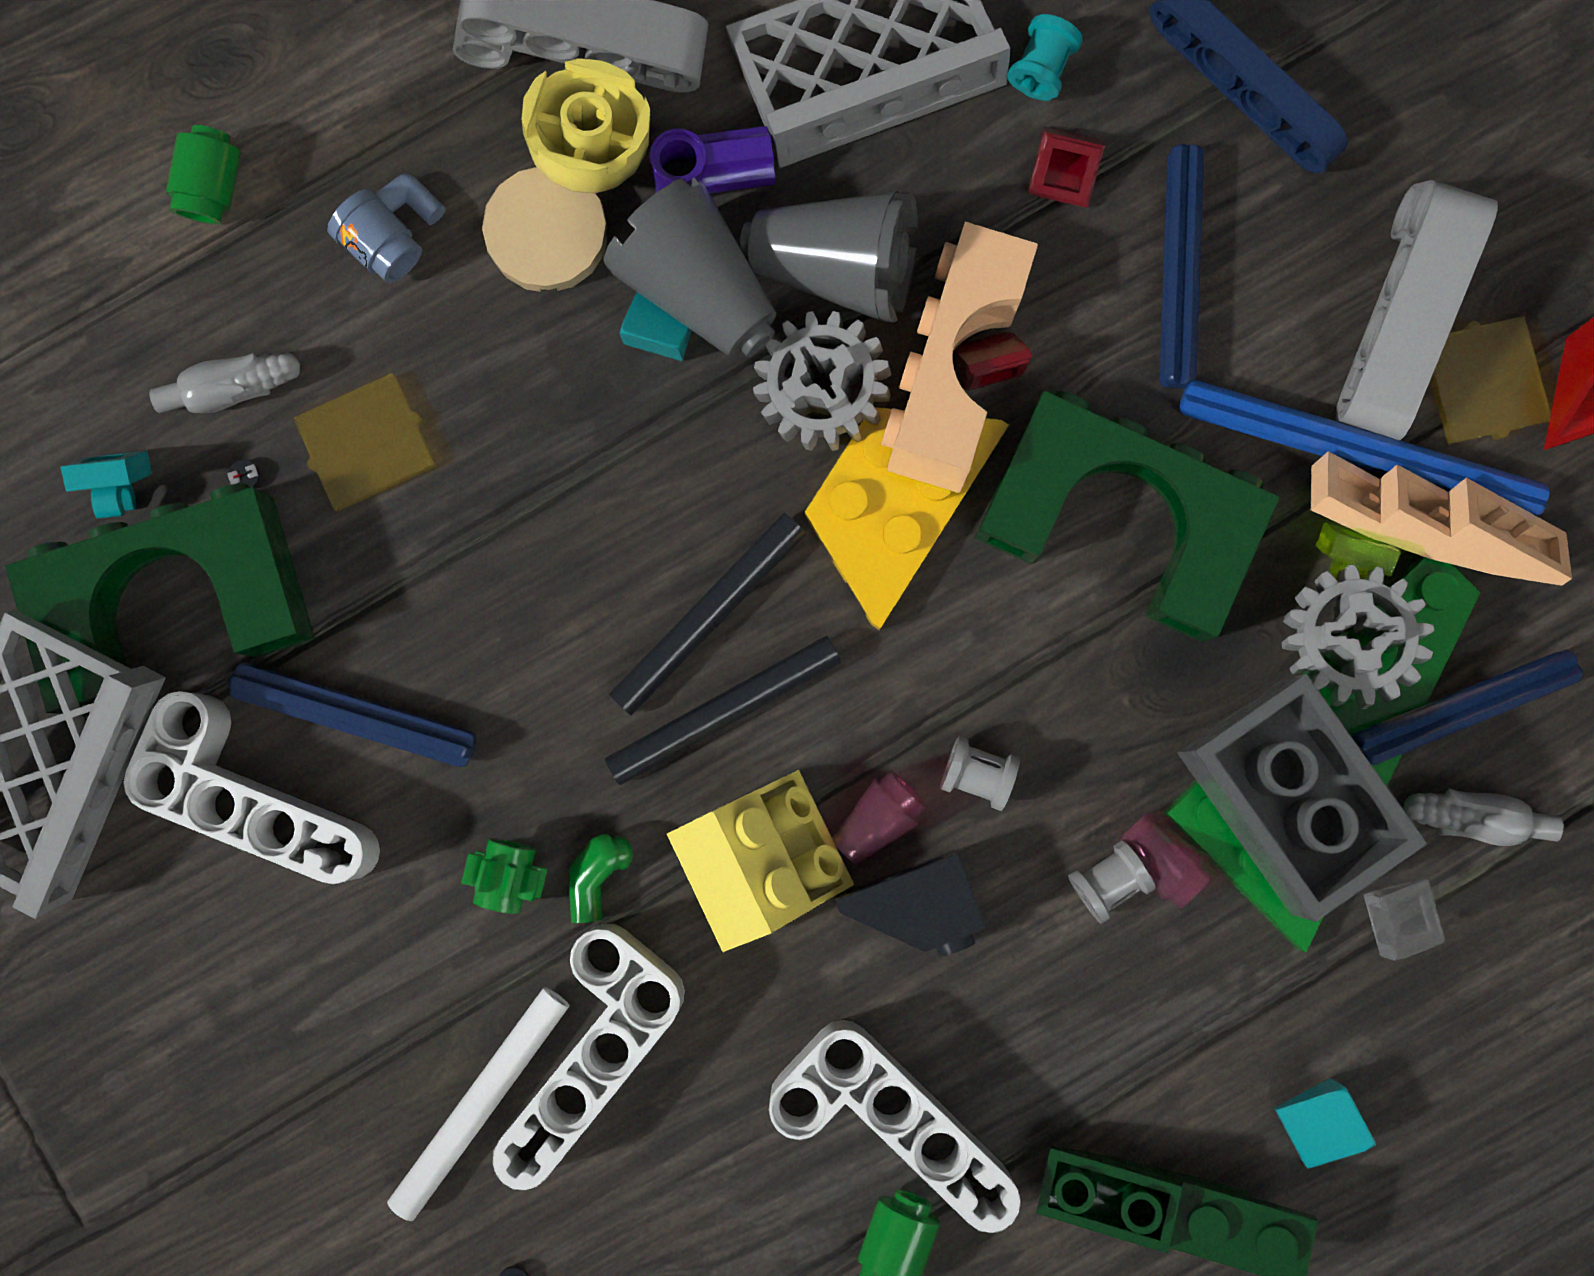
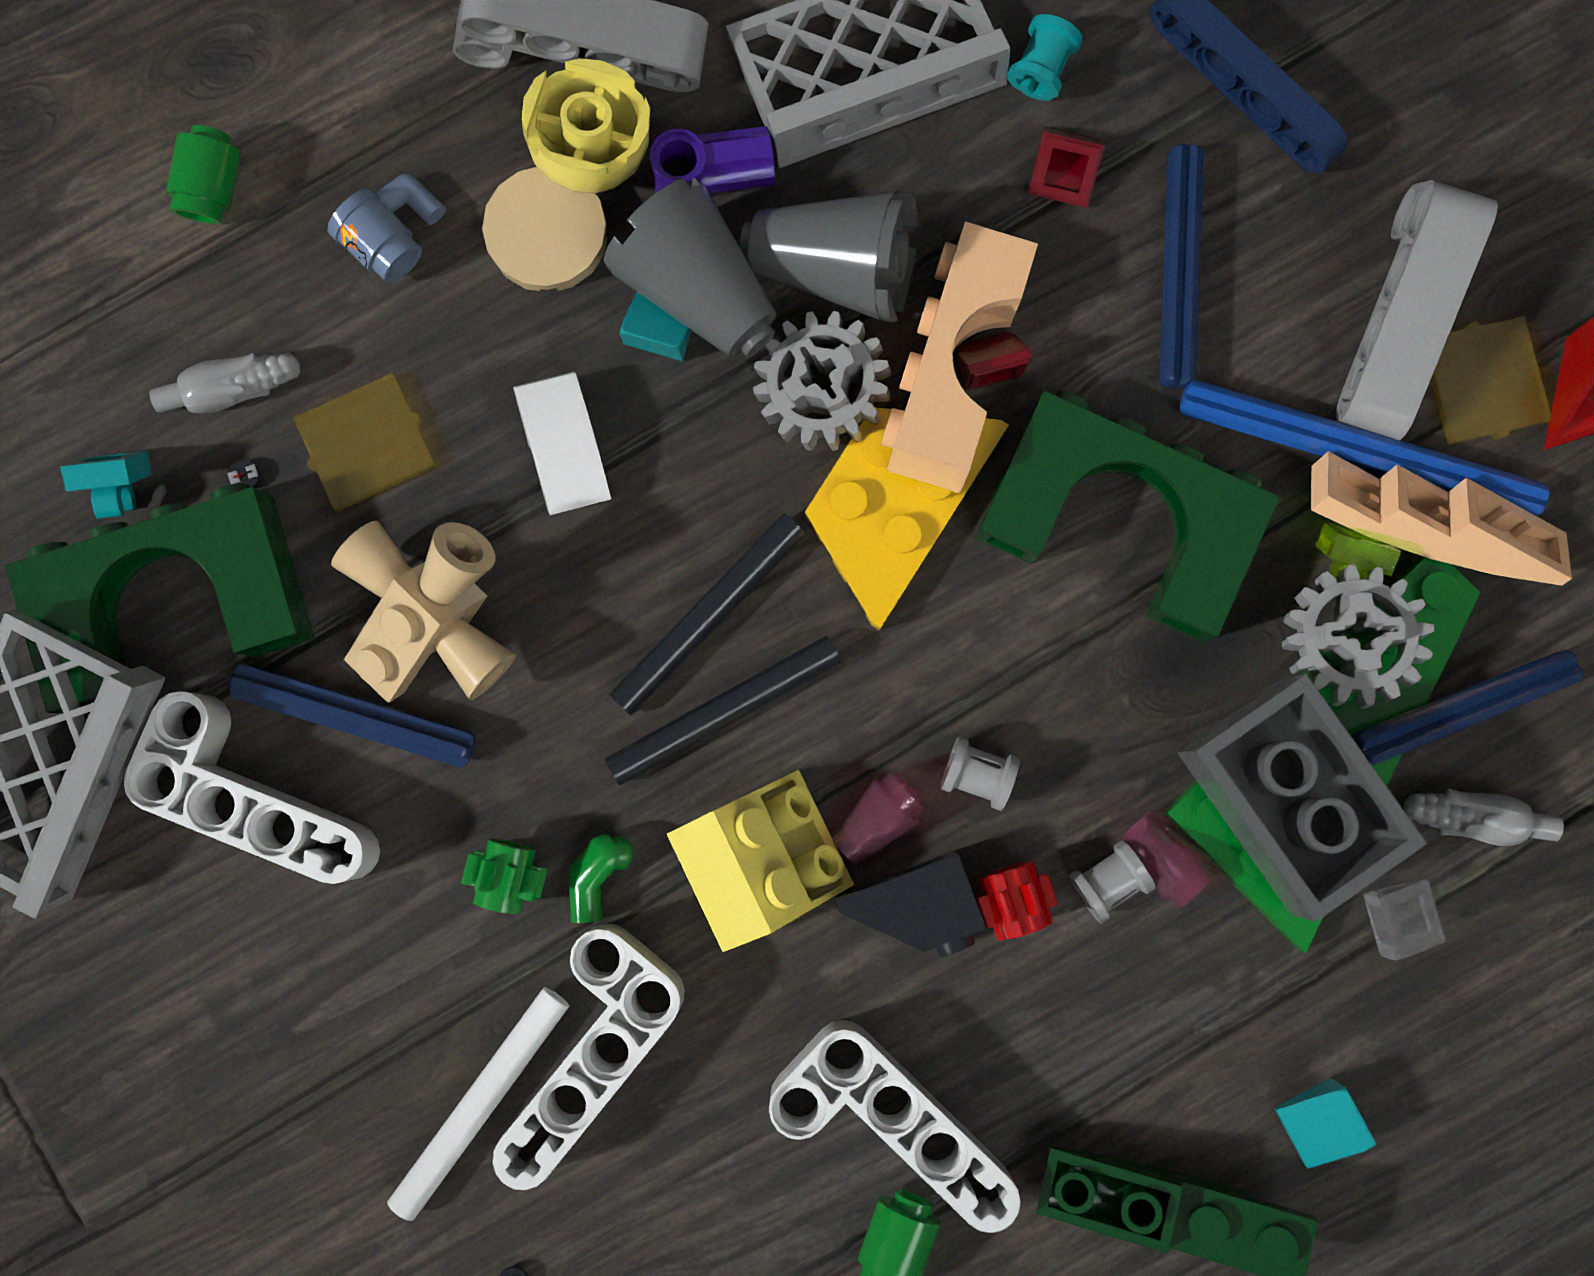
(422, 609): none -> tan brick
(562, 443): none -> white slope
(1016, 900): none -> red gear

